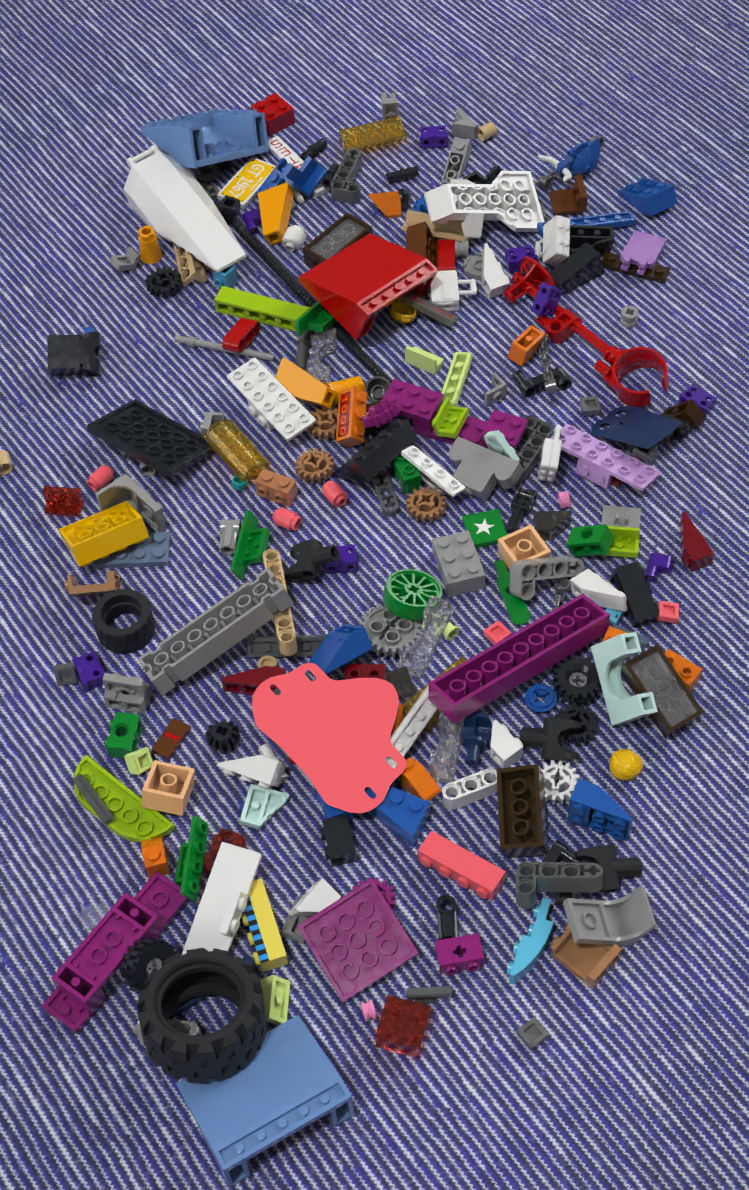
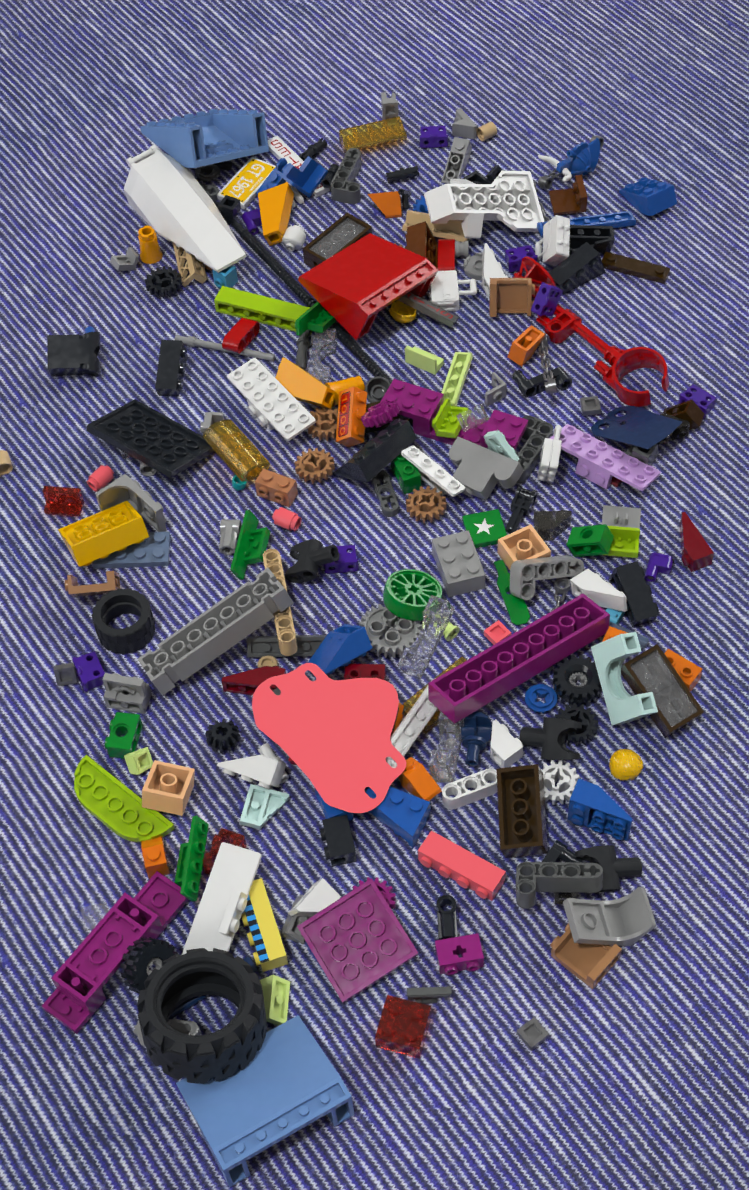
(93, 799): dark grey axle -> none
(171, 368): none -> black wedge
(171, 739): reddish brown tile -> none
(277, 113): red piece -> none
(334, 493): coral brick -> none
(368, 1010): bright pink bush -> none
(402, 682): clear smoke slope -> none
(472, 418): none -> clear panel
(511, 295): none -> medium nougat panel
(533, 945): medium azure slope -> none
(564, 499): bright pink axle -> none
(629, 316): light grey wheel -> none
(642, 250): medium lavender tile -> none
(668, 612): coral plate -> none

